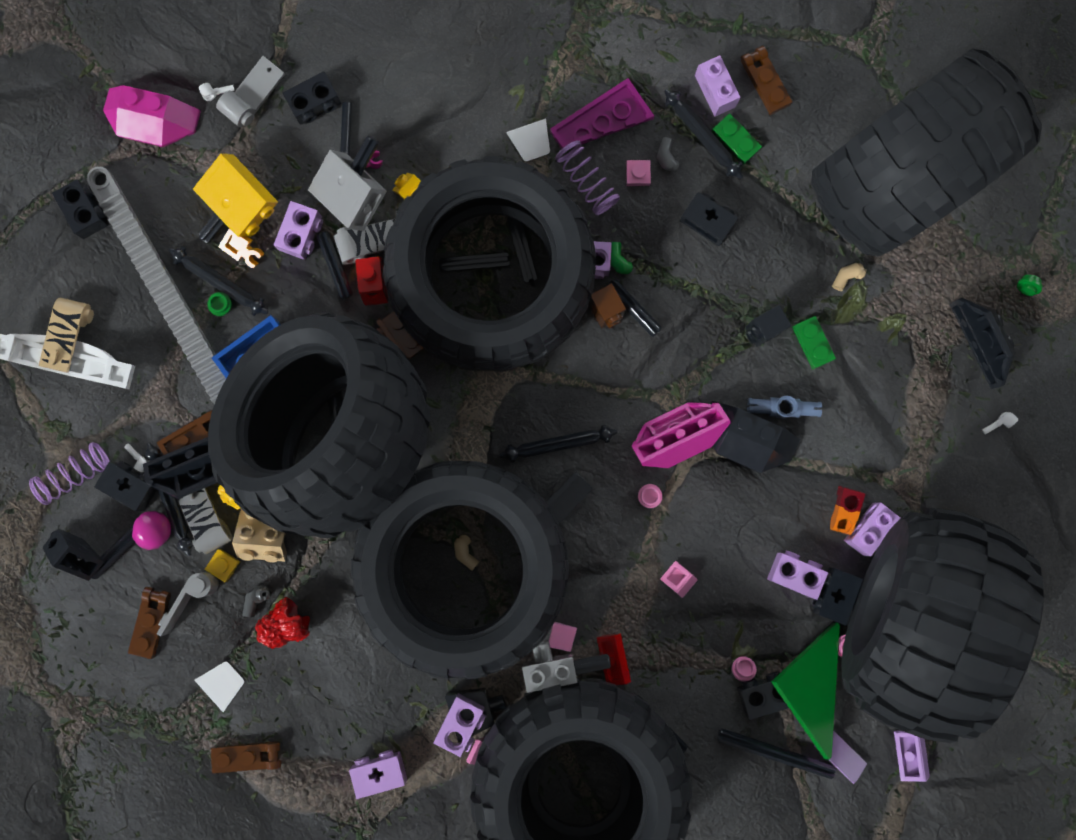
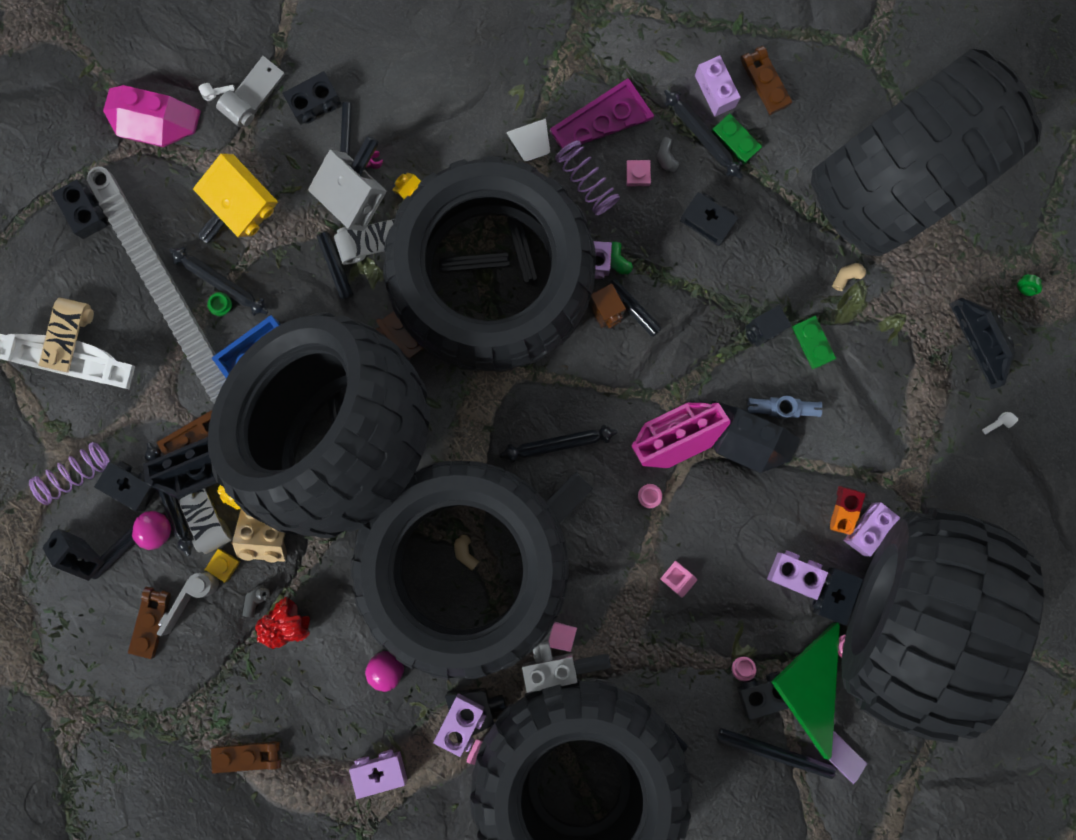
(140, 459): white hand -> none
(221, 684): white sticker -> none
(240, 248): plate -> none
(292, 229): lavender brick -> none
(371, 280): red torso -> none
(384, 671): none -> dark pink hair
(613, 646): red plate -> none
(911, 757): lavender slope -> none

